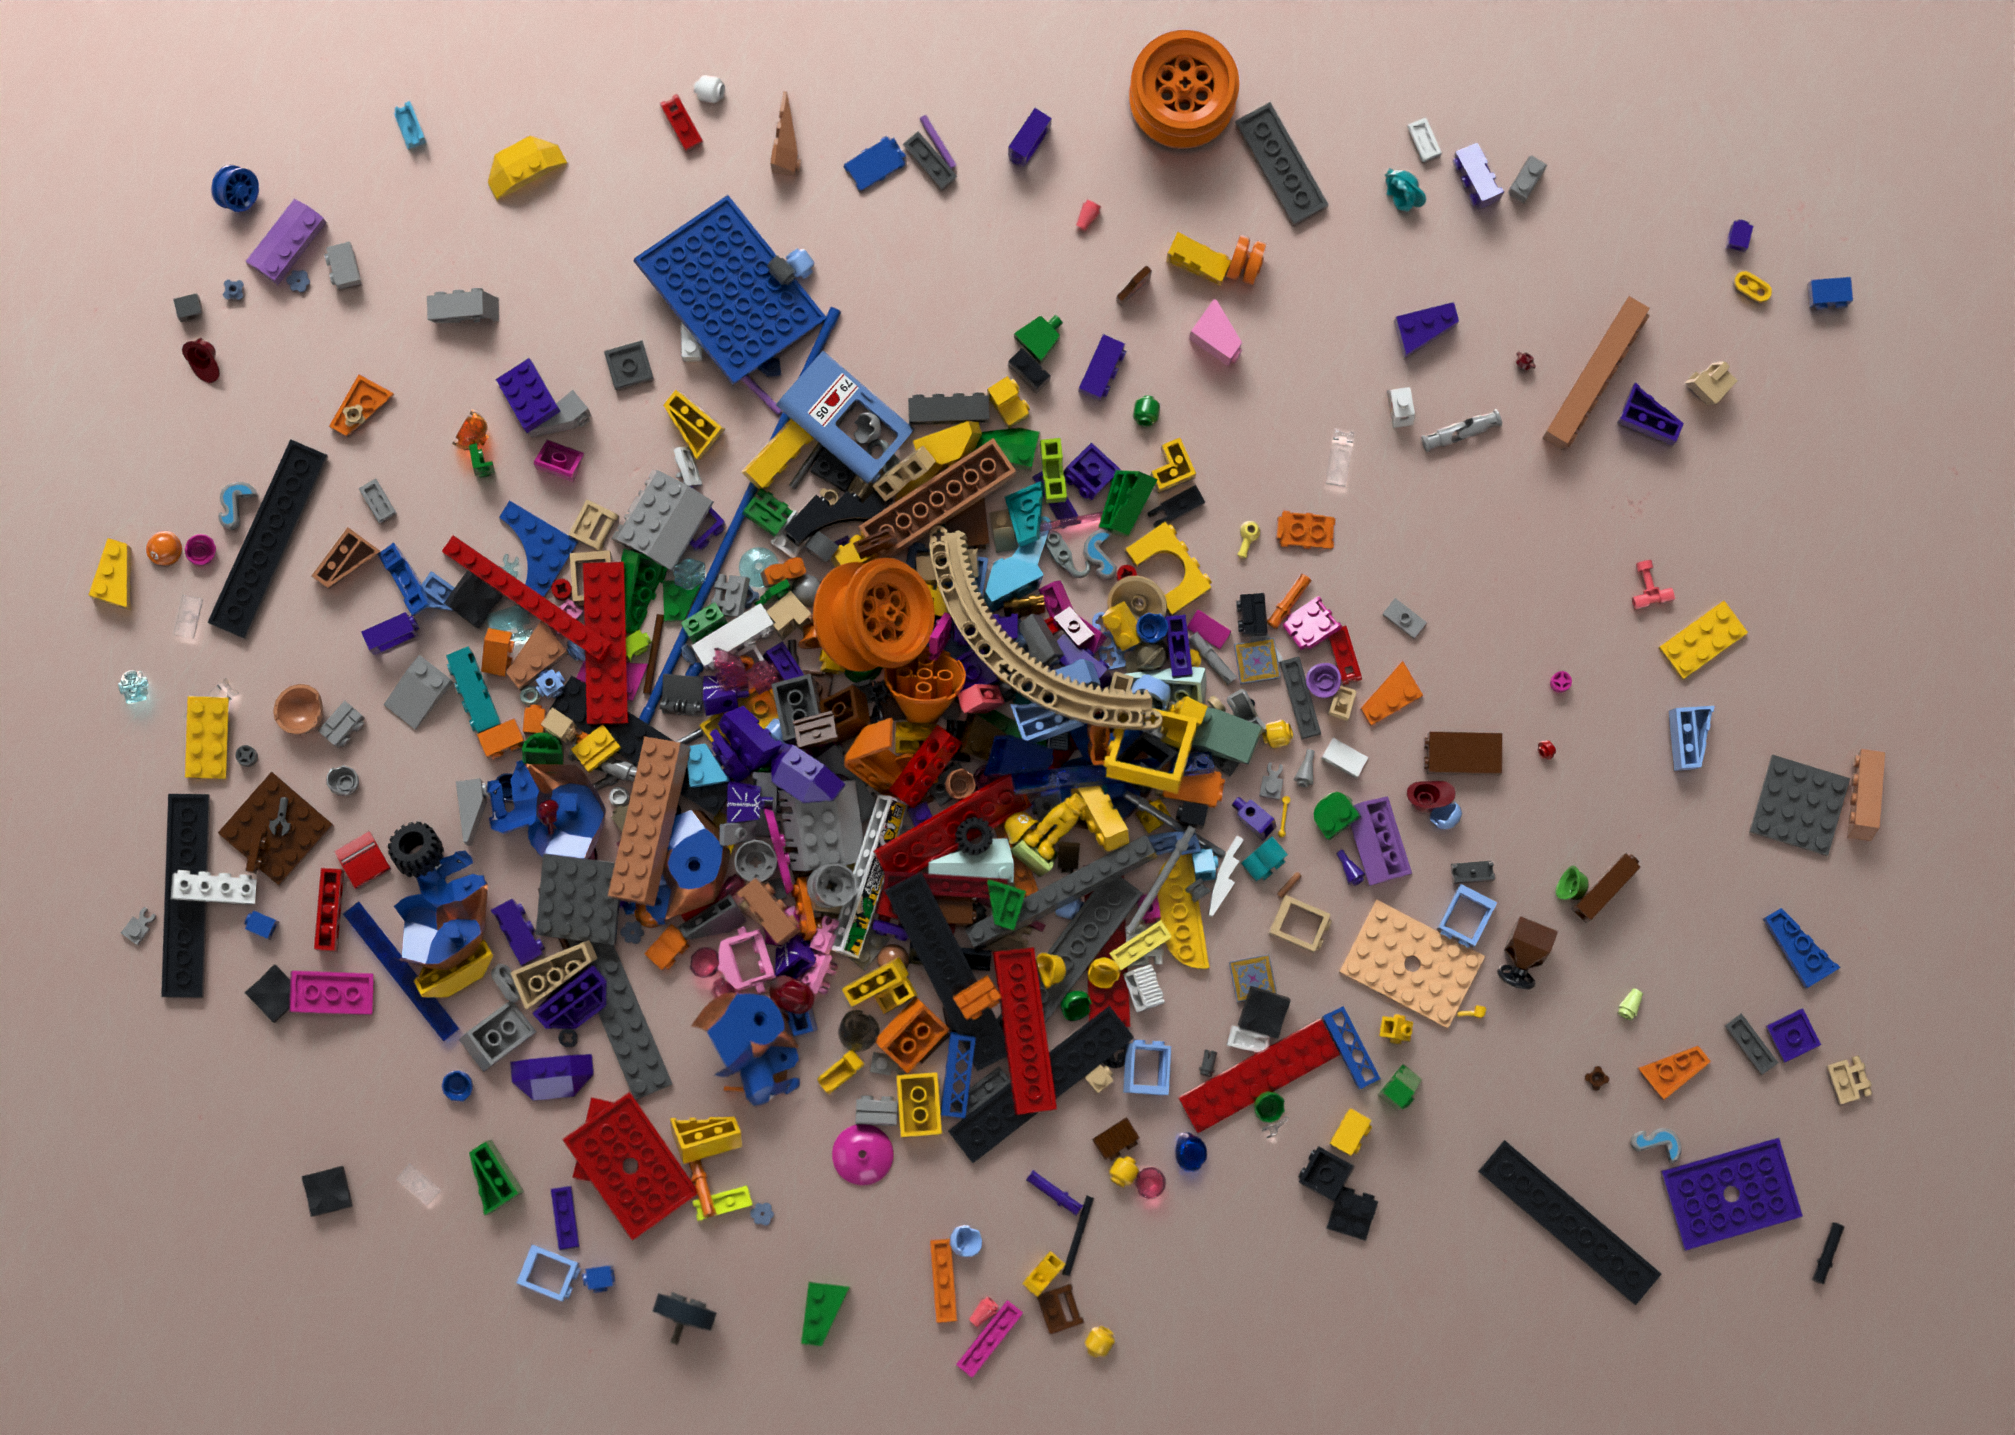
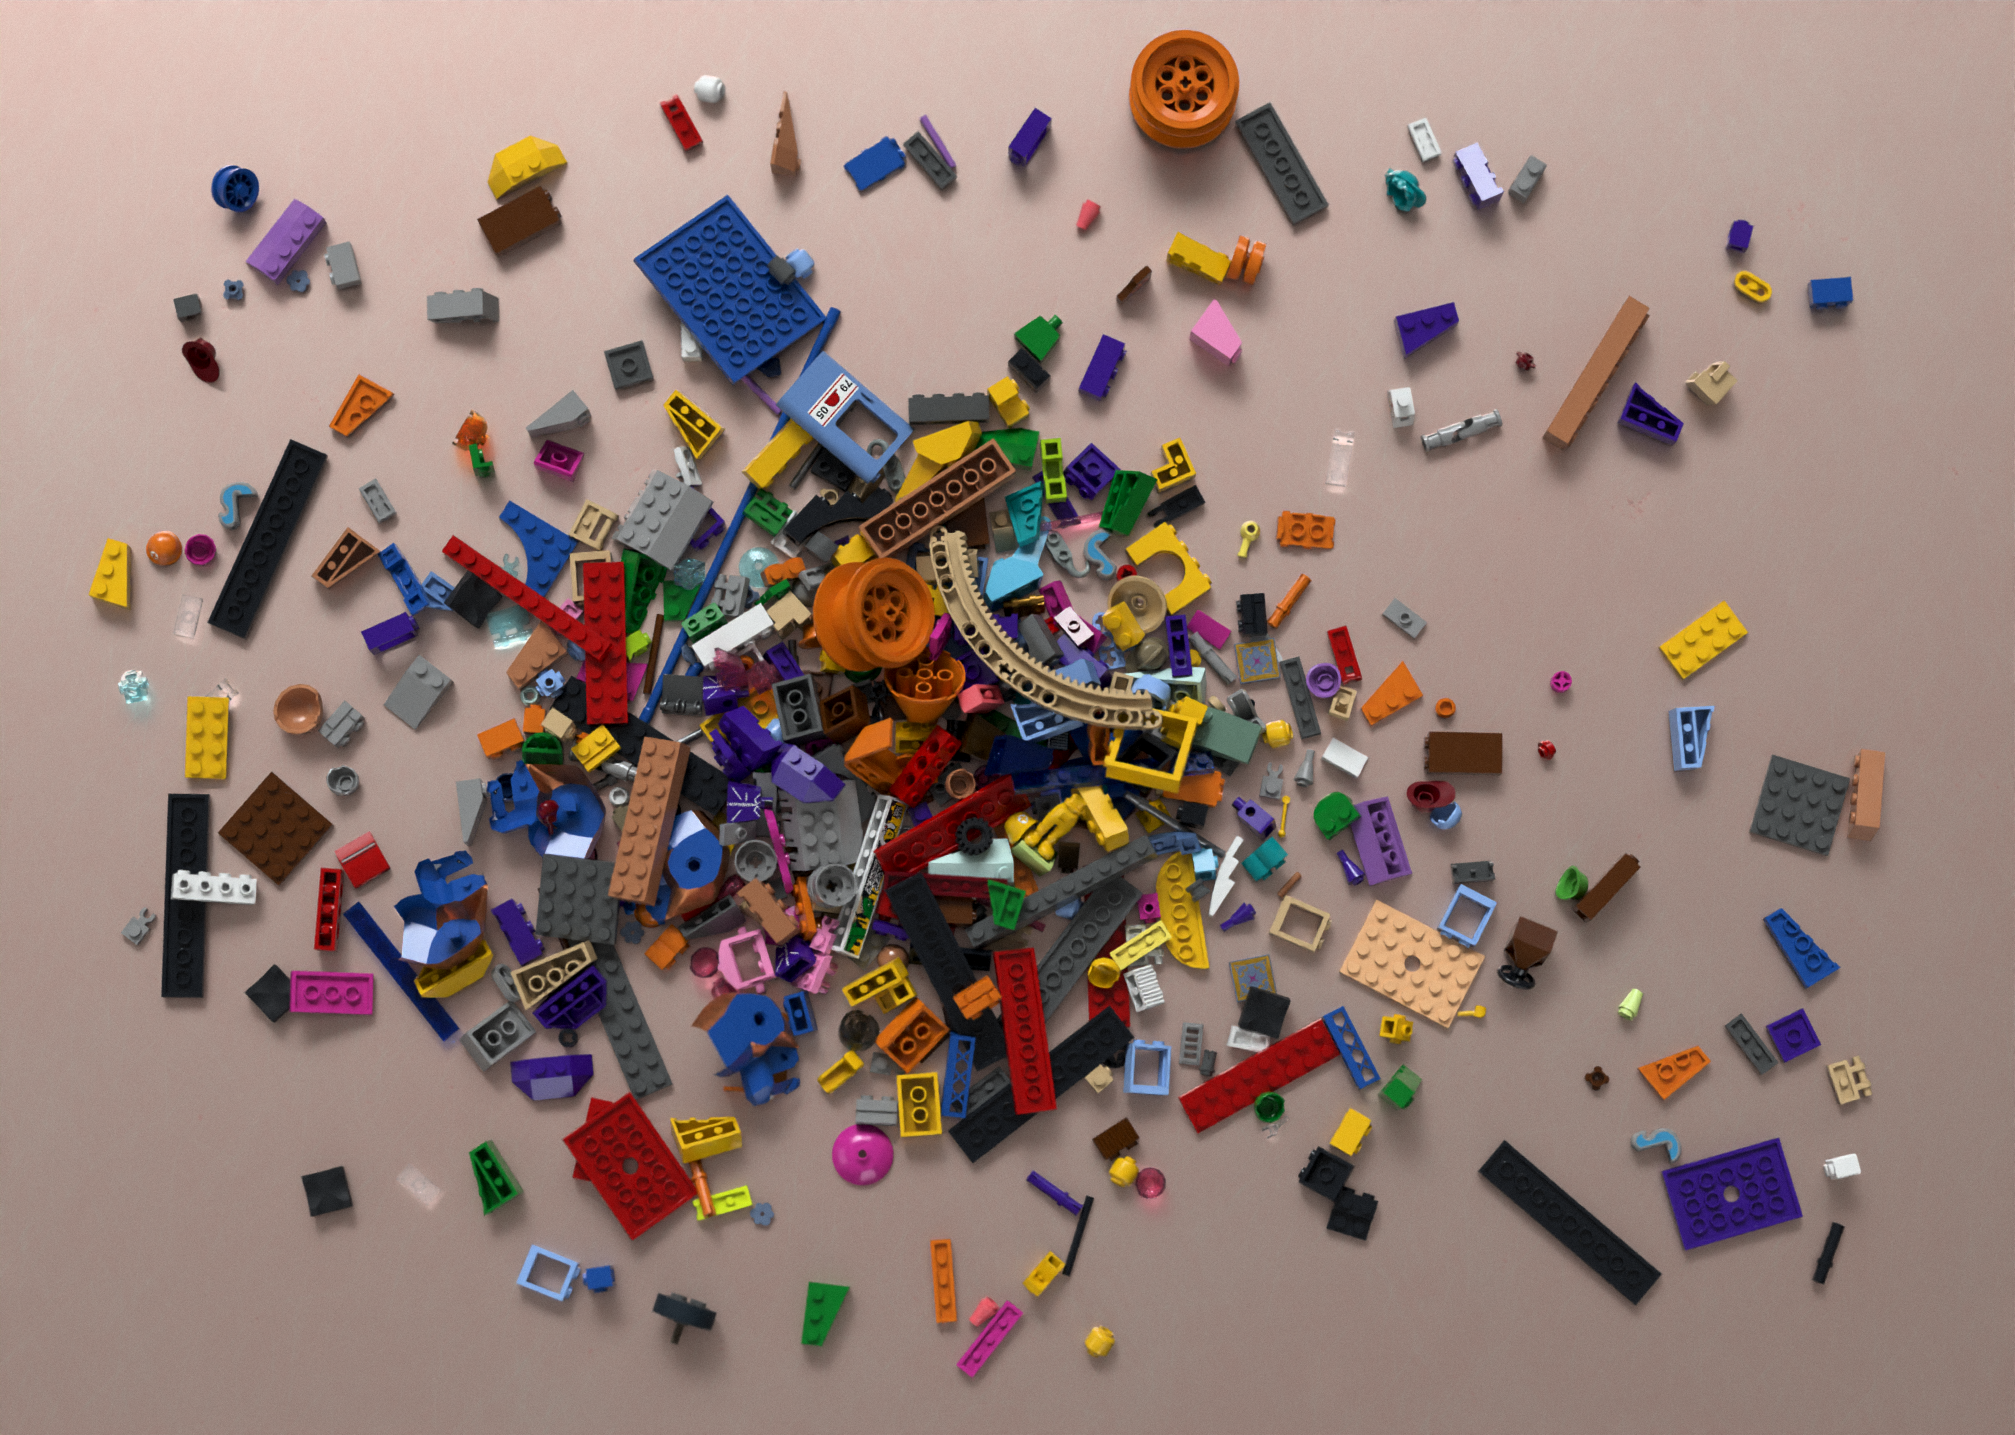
(244, 753): dark grey wheel -> none
(254, 861): reddish brown plate -> none
(260, 924): blue brick -> none
(281, 818): dark grey bar -> none
(349, 411): tan plate -> none
(409, 125): medium azure hinge -> none
(421, 861): black tyre -> none
(457, 1085): blue hair -> none
(473, 689): teal wedge -> none
(497, 652): orange brick -> none
(520, 221): none -> reddish brown brick
(528, 395): dark purple plate -> none
(564, 592): red wheel -> none
(565, 1217): dark purple tile -> none
(704, 767): medium azure wing -> none
(791, 994): dark red piece -> none
(813, 577): none -> light grey plate
(815, 730): plate -> none
(868, 428): light grey hair -> none
(877, 542): reddish brown plate -> none
(904, 472): tan arch -> none
(965, 1241): light blue hair -> none
(1051, 969): yellow helmet -> none
(1053, 1310): reddish brown plate -> none
(1075, 1005): green hair -> none
(1146, 411): green head -> none
(1151, 627): blue hair -> none
(1181, 845): light grey bar -> none
(1192, 1156): clear blue hair -> none
(1193, 1026): none -> light grey slope
(1243, 914): none -> dark purple cone
(1310, 624): plate -> none
(1445, 708): none -> orange plate
(1651, 594): coral bar -> none
(1842, 1167): none -> white brick

